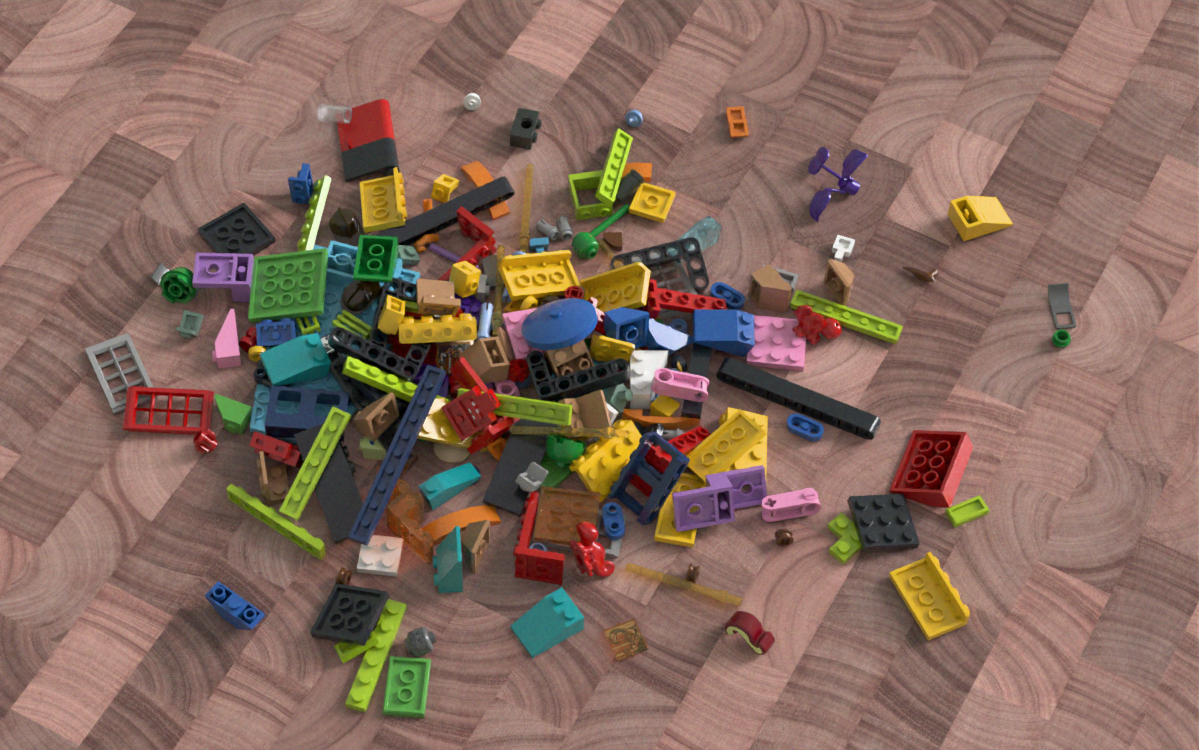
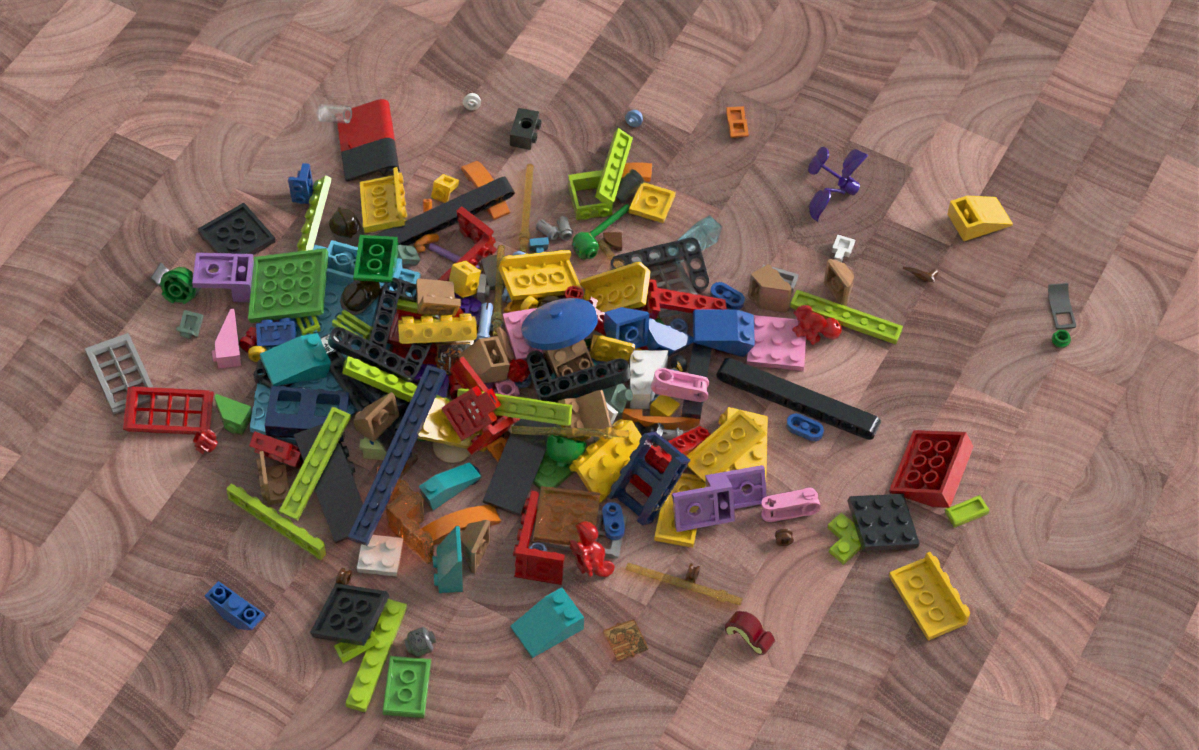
(391, 315): yellow slope -> none
(532, 478): light grey bracket -> none

